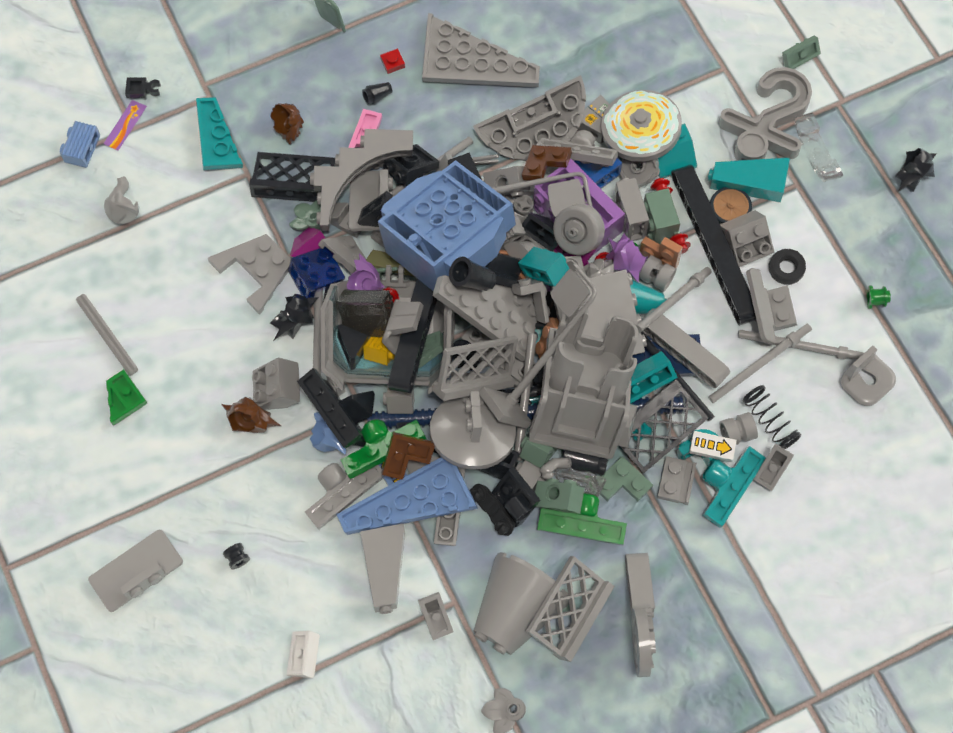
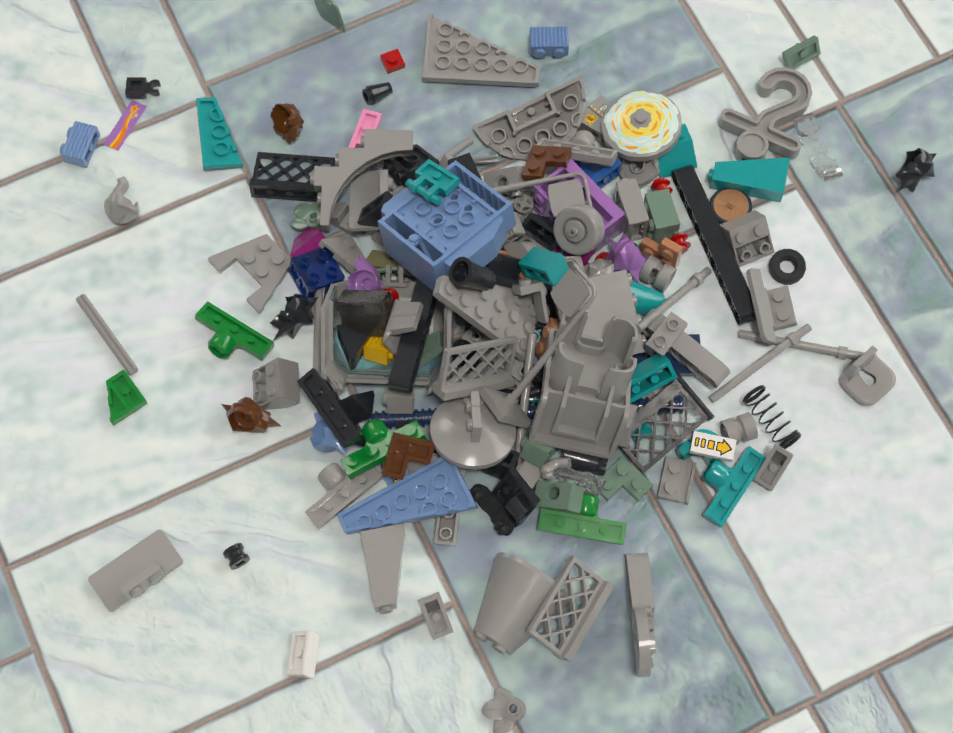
(231, 334): none -> green plate
(435, 176): none -> teal plate
(548, 41): none -> medium blue brick
(665, 335): none -> light grey bracket
(877, 296): green brick -> none

